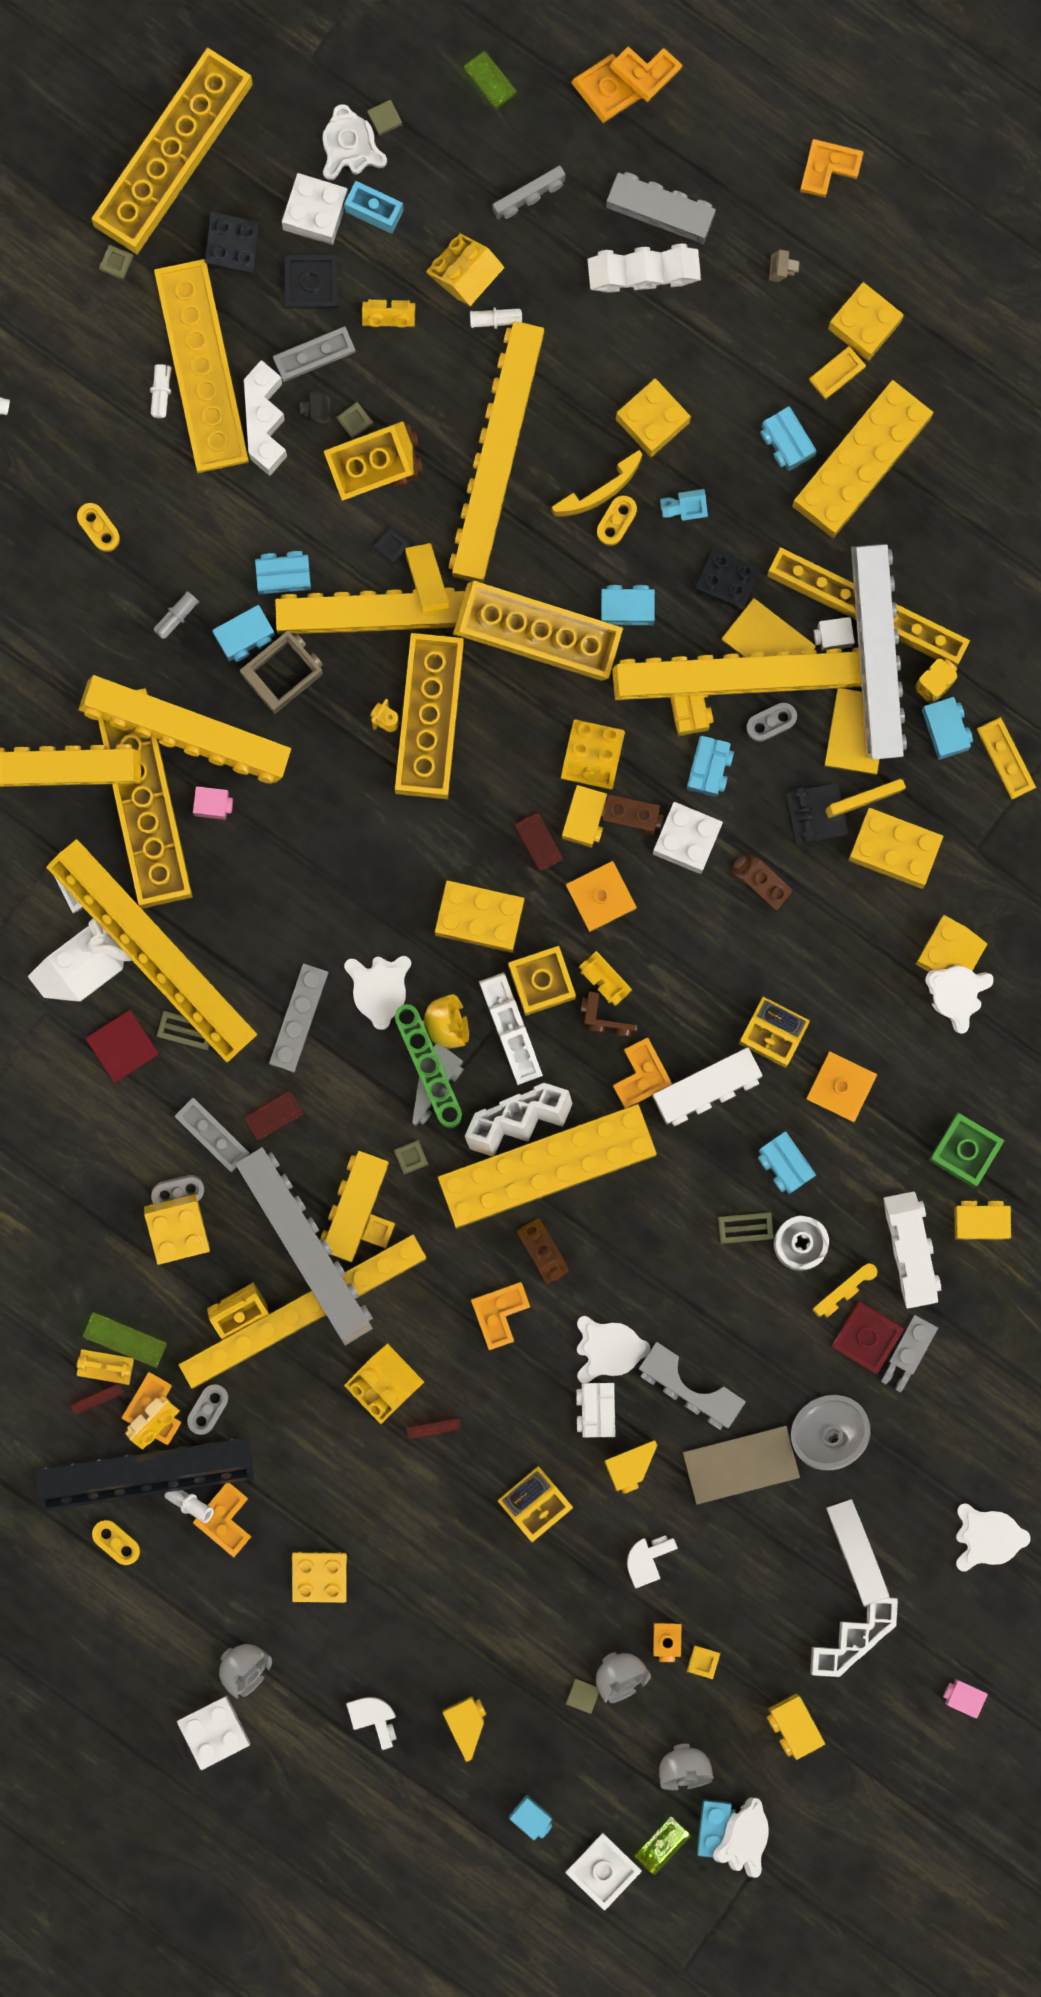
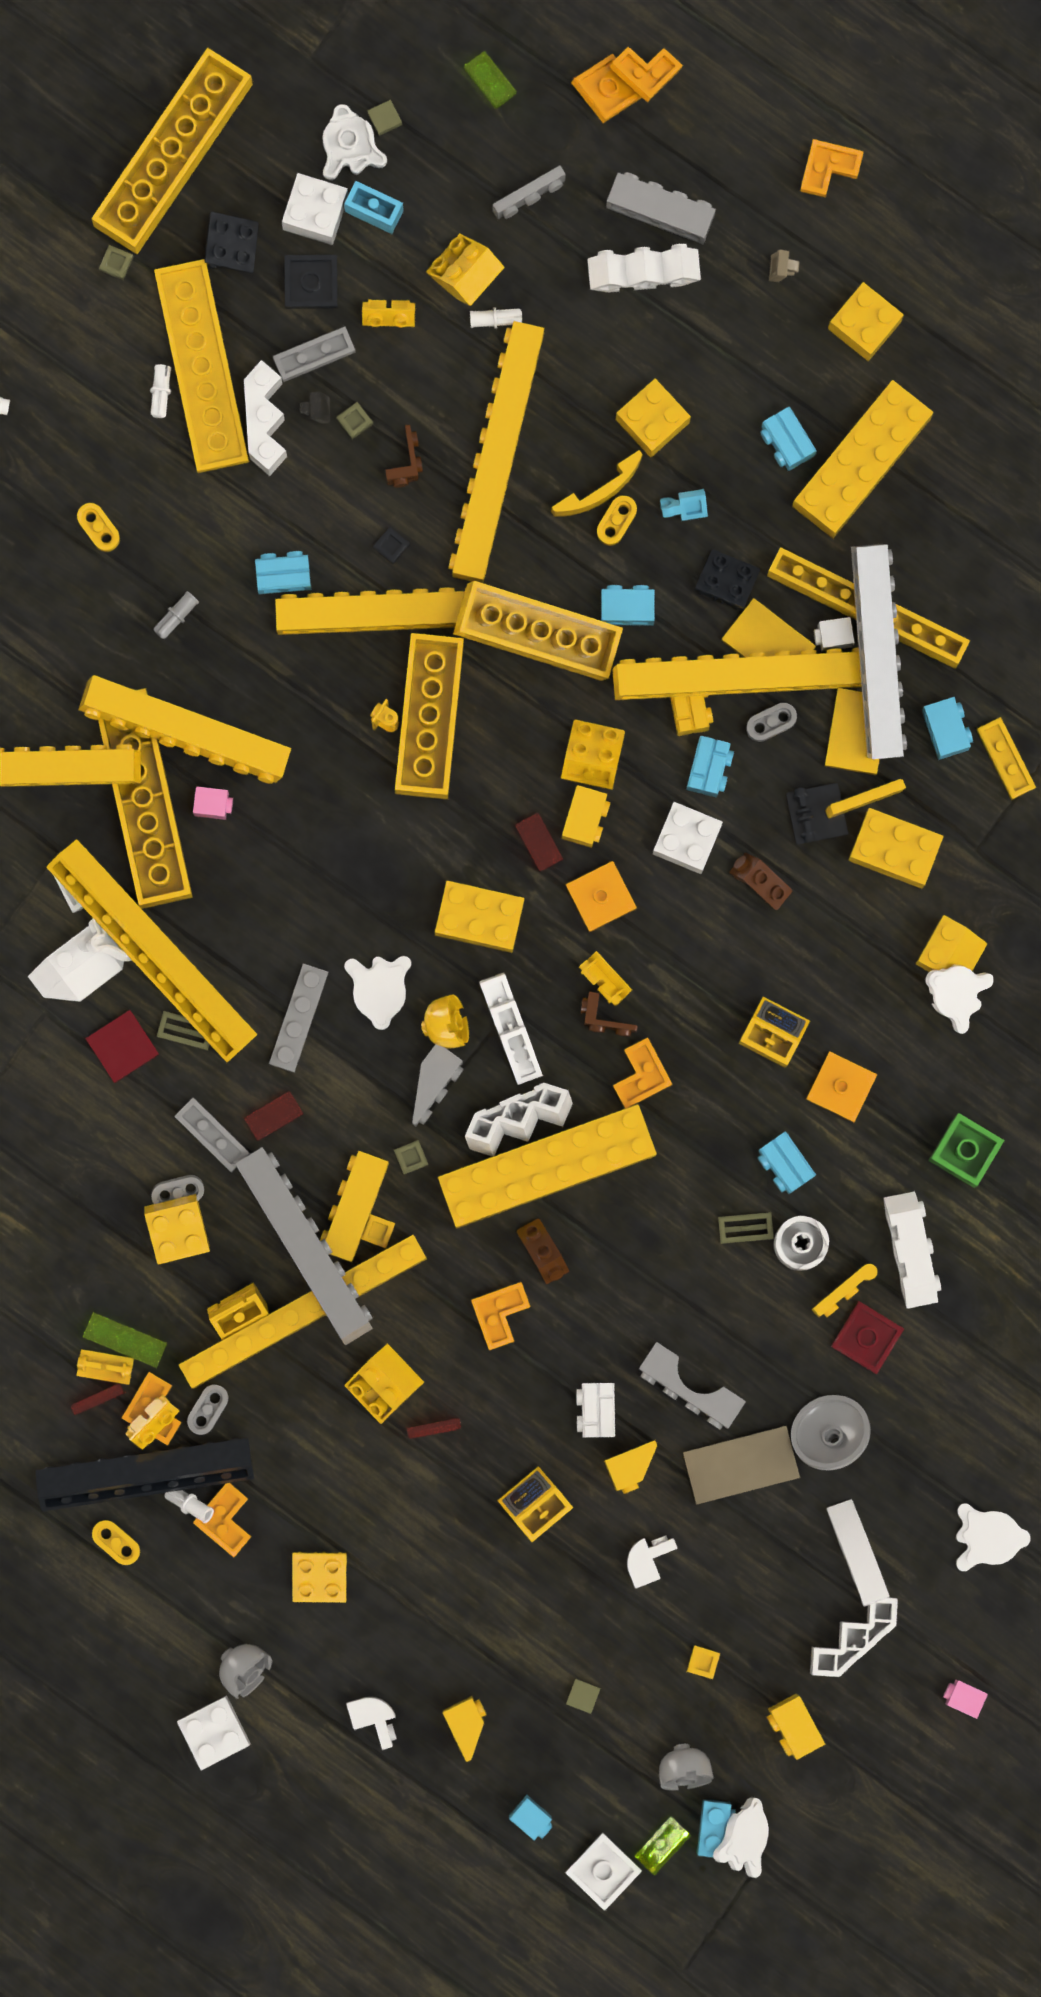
(244, 634): medium azure brick -> none
(262, 690): dark tan window -> none
(371, 460): yellow slope -> none
(426, 577): yellow tile -> none
(428, 1079): bright green beam -> none
(542, 980): yellow brick -> none
(610, 1349): white tile -> none
(620, 1675): light grey cylinder -> none
(633, 814): reddish brown bracket -> none
(663, 1631): light orange brick -> none
(707, 1086): white brick -> none
(837, 373): yellow tile -> none
(910, 1350): light grey hinge -> none
(936, 680): yellow brick -> none
(982, 1221): yellow brick -> none

